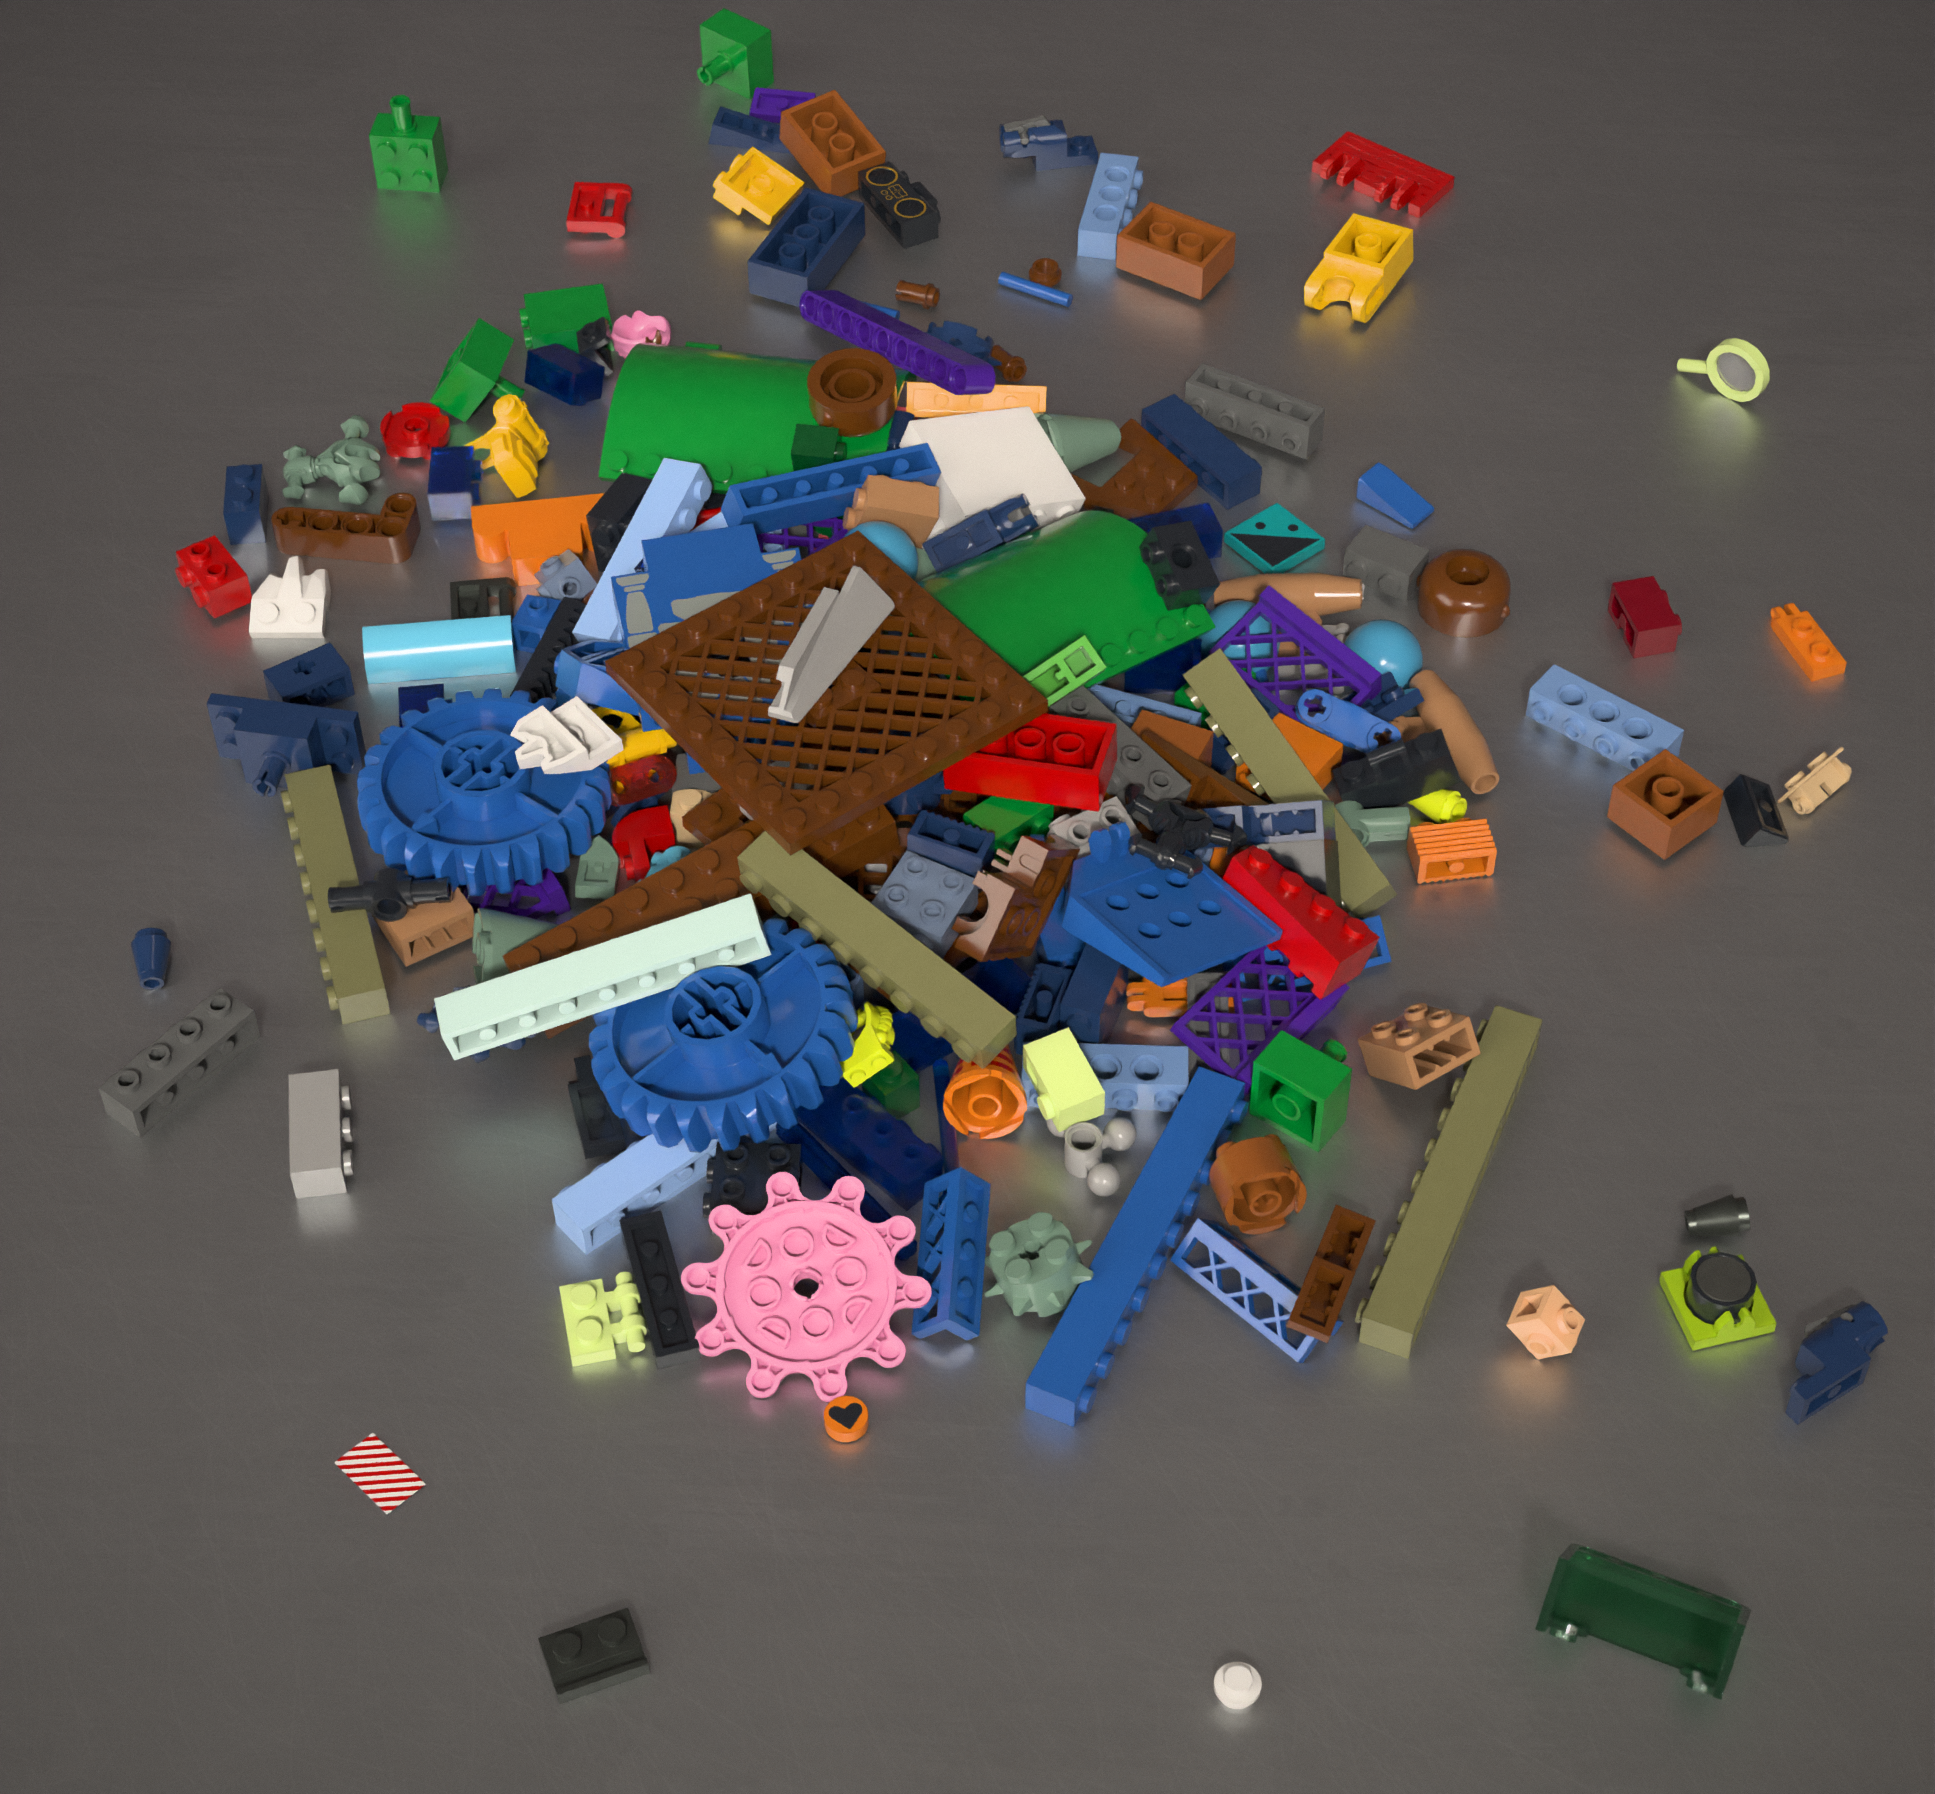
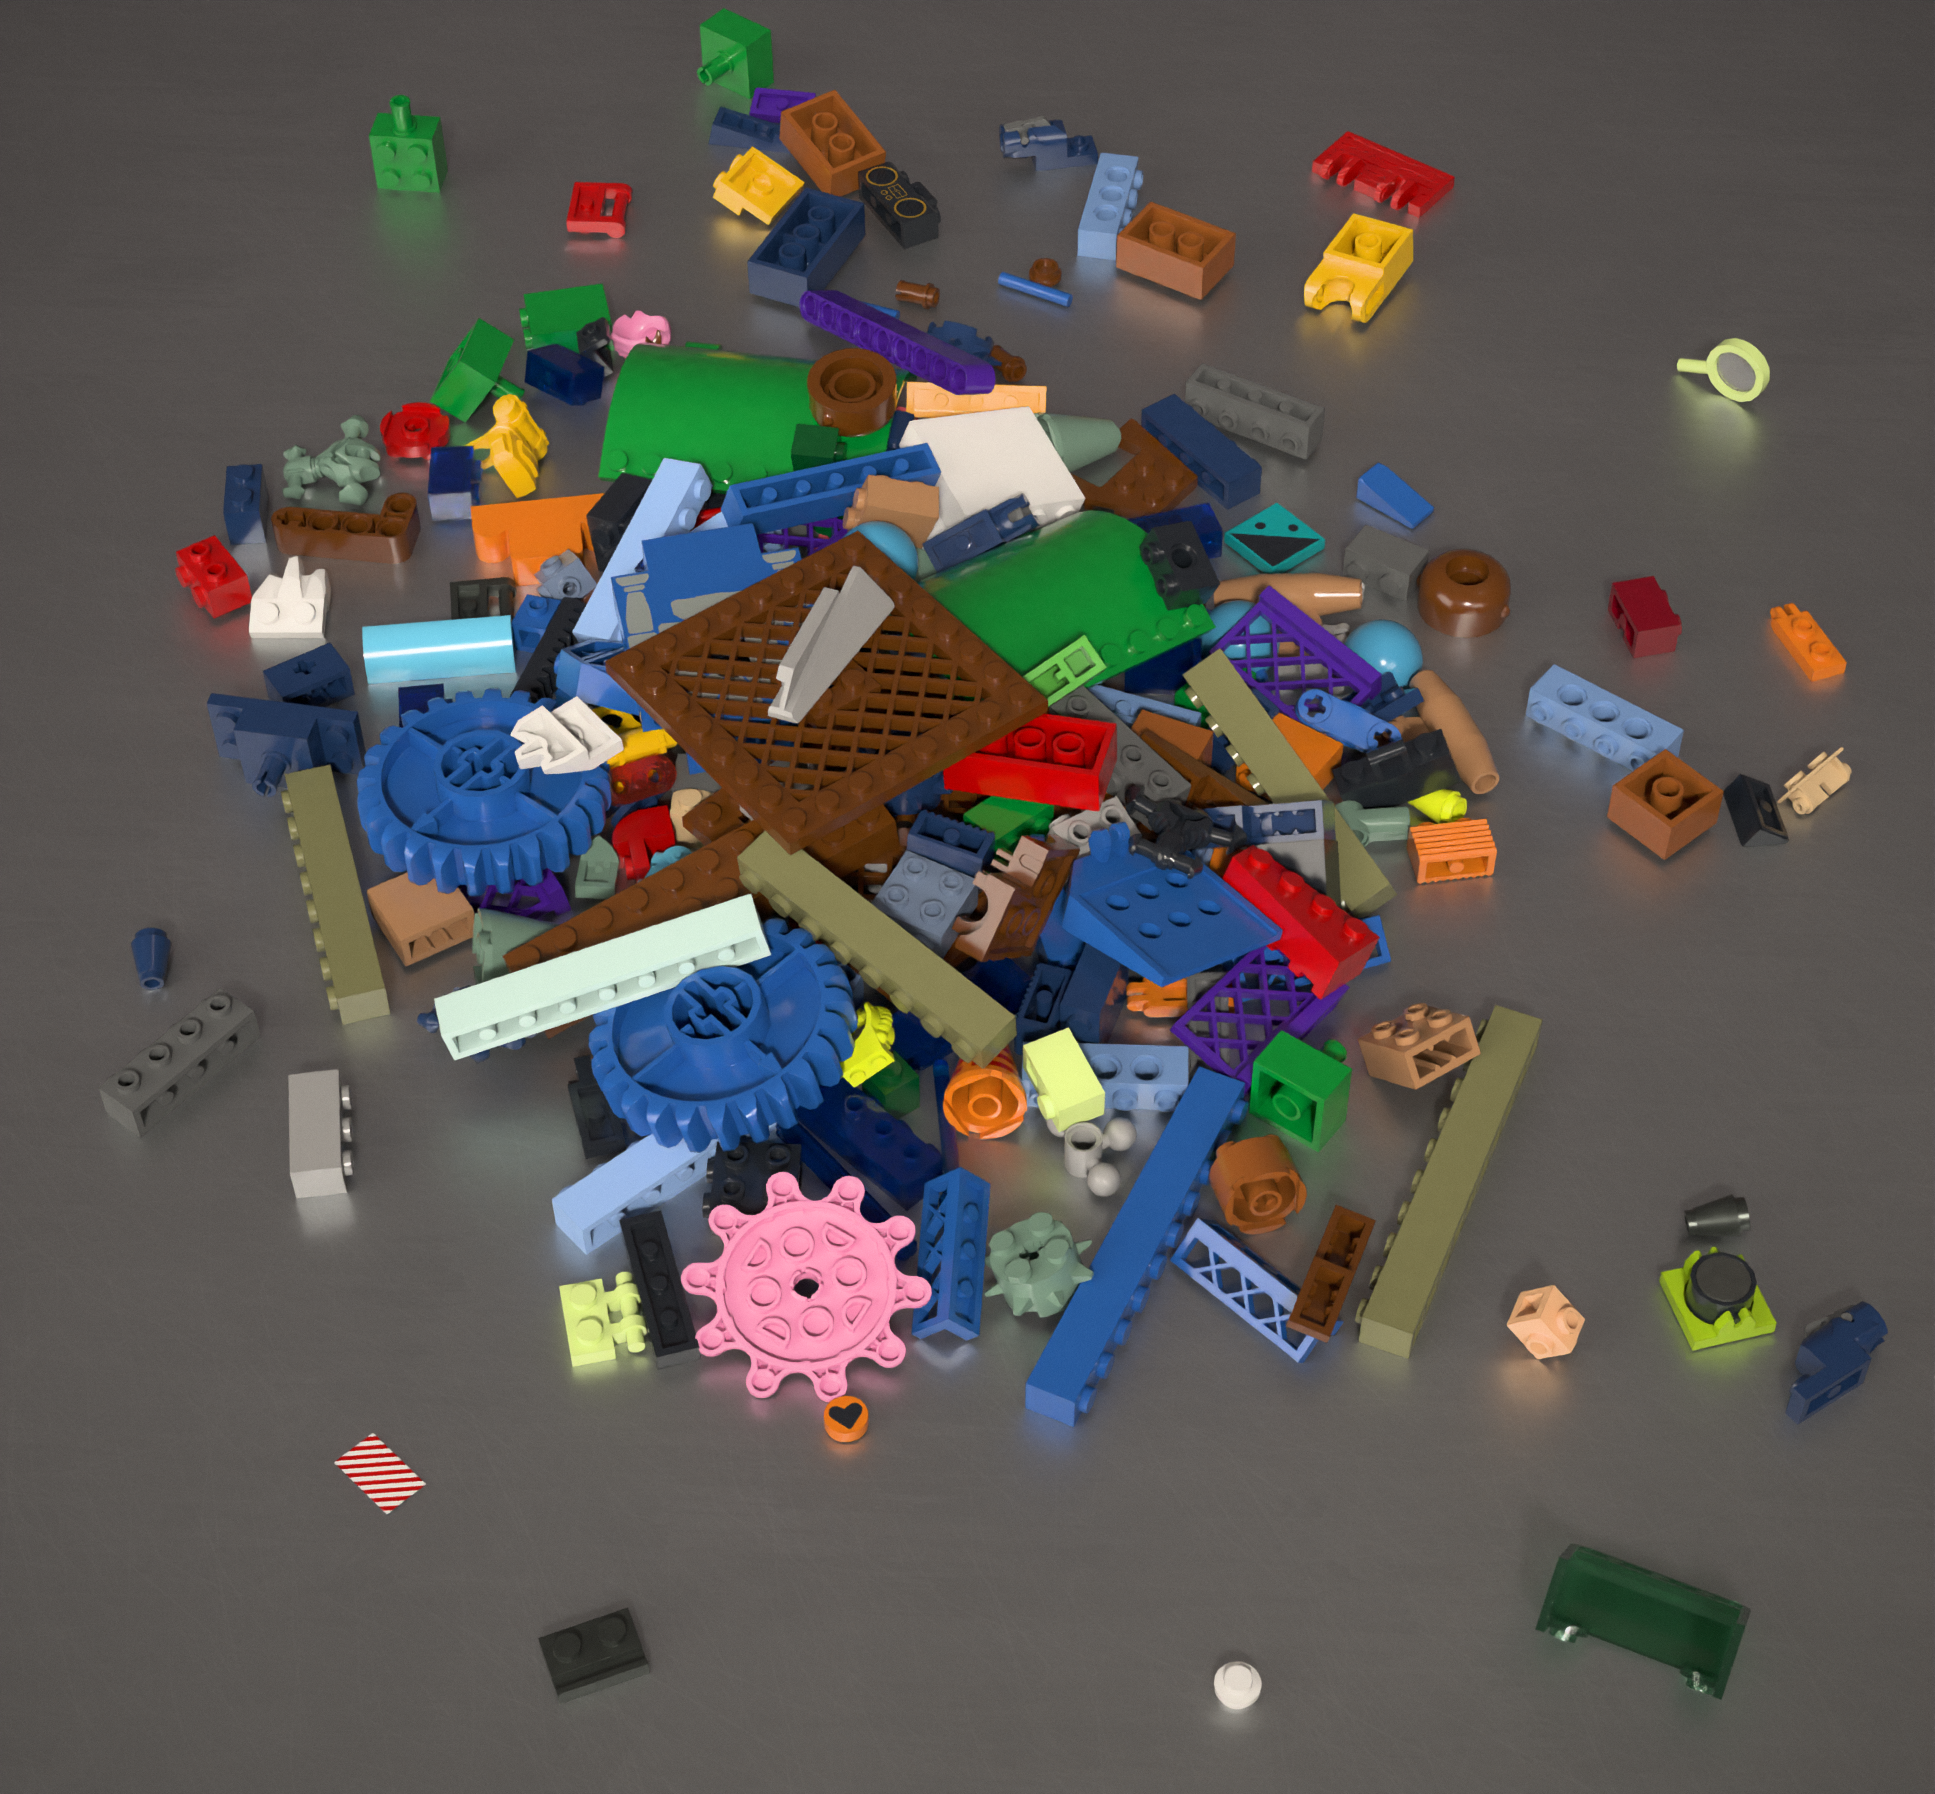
(390, 895): black pin -> none

